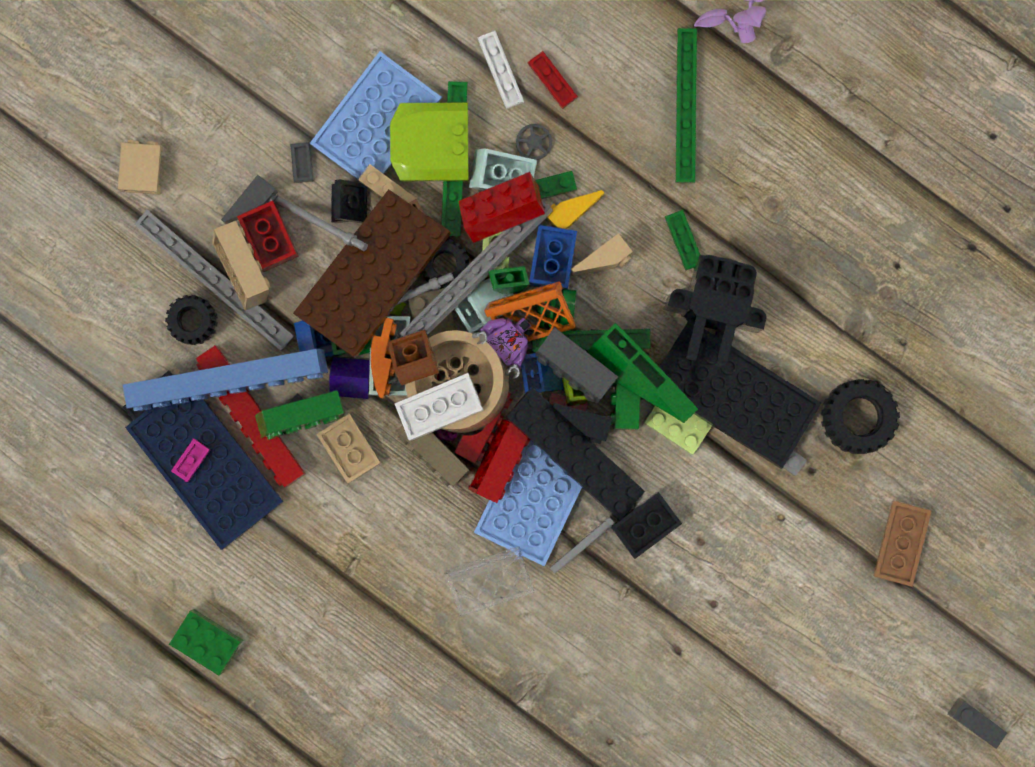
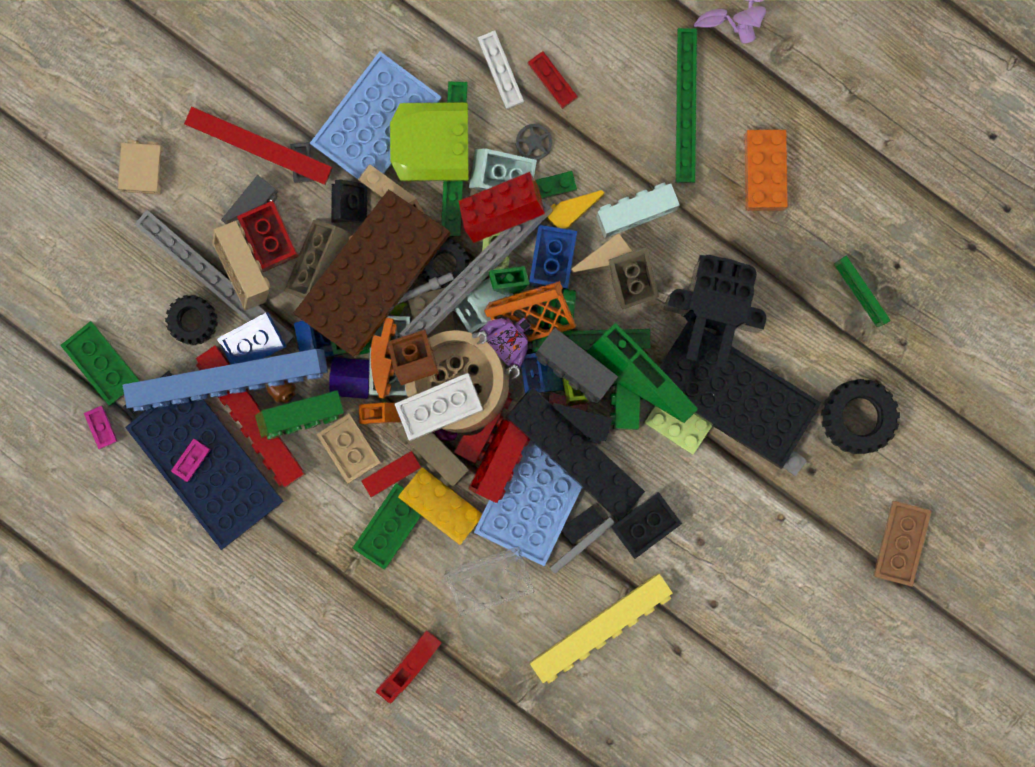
(99, 362): none -> green plate
(100, 427): none -> dark pink plate
(206, 642): green brick -> none
(252, 340): none -> plate
(258, 145): none -> red tile
(282, 393): none -> dark orange head
(317, 253): none -> dark tan slope
(348, 238): light grey bar -> none
(378, 413): none -> orange slope
(387, 529): none -> green plate
(391, 474): none -> red tile
(408, 667): none -> red slope
(440, 505): none -> yellow plate
(582, 524): none -> black plate
(600, 628): none -> light yellow brick
(633, 278): none -> dark tan slope
(638, 210): none -> light aqua brick
(683, 239): green tile -> none
(765, 170): none -> orange brick
(861, 292): none -> green tile
(977, 723): dark grey slope -> none

